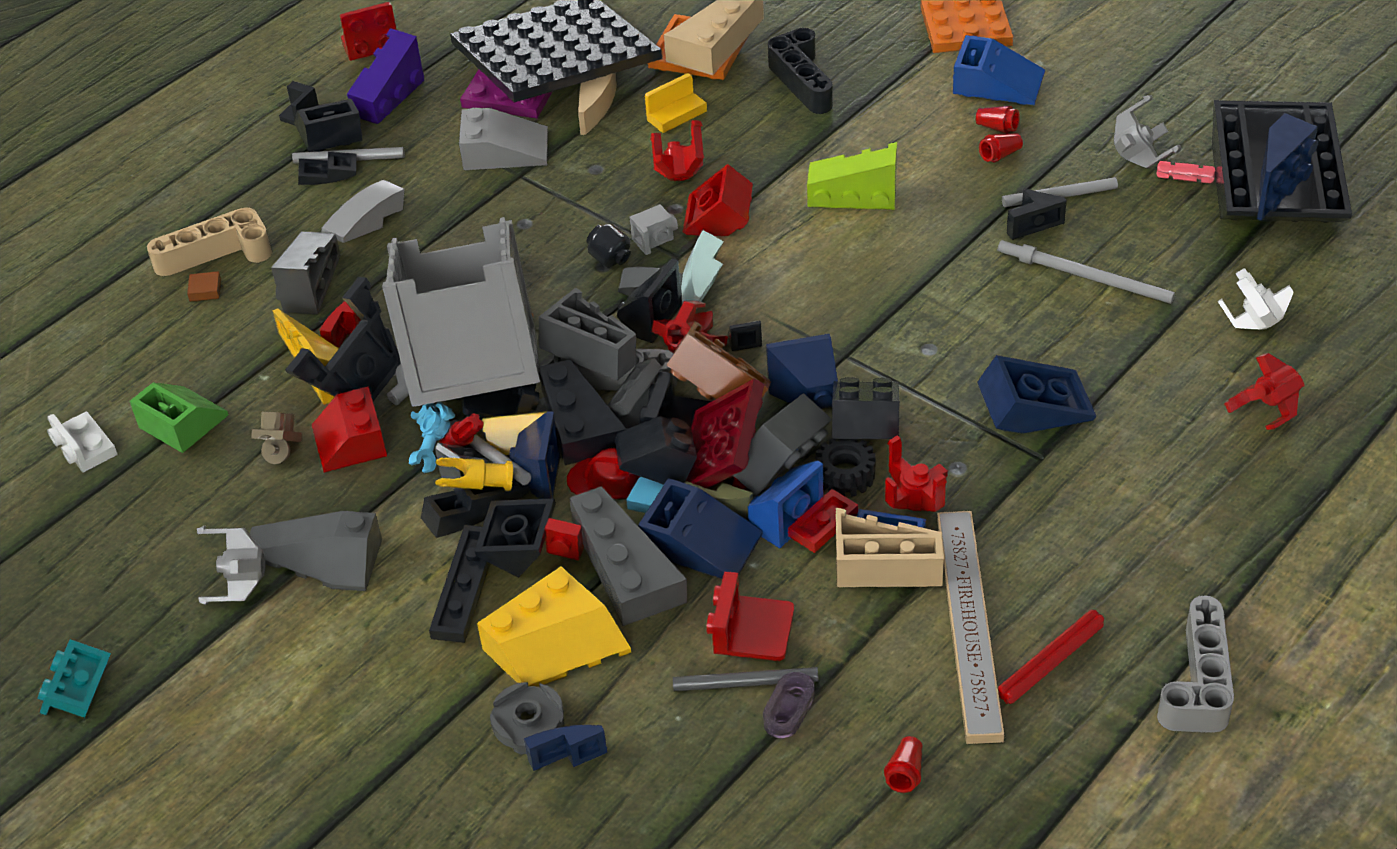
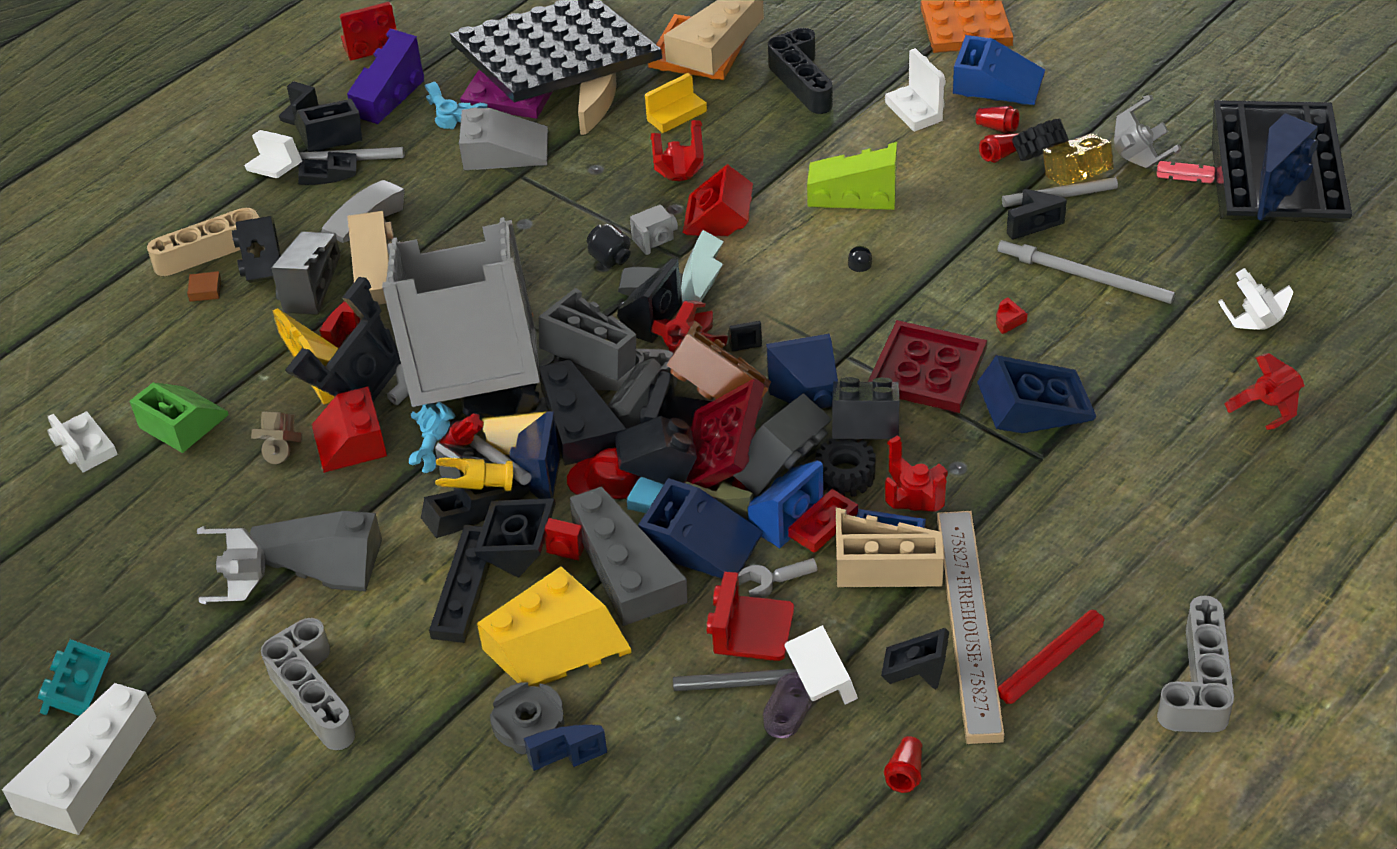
(82, 762): none -> white wedge
(264, 233): none -> black brick
(276, 155): none -> white panel
(291, 664): none -> light grey beam
(369, 251): none -> tan wedge
(447, 110): none -> medium azure piece
(764, 577): none -> light grey piece
(820, 666): none -> white panel
(860, 259): none -> black hinge
(917, 656): none -> black slope
(922, 100): none -> white bracket
(930, 364): none -> dark red plate
(1009, 316): none -> red tile
(1037, 138): none -> black tyre
(1078, 159): none -> clear yellow brick

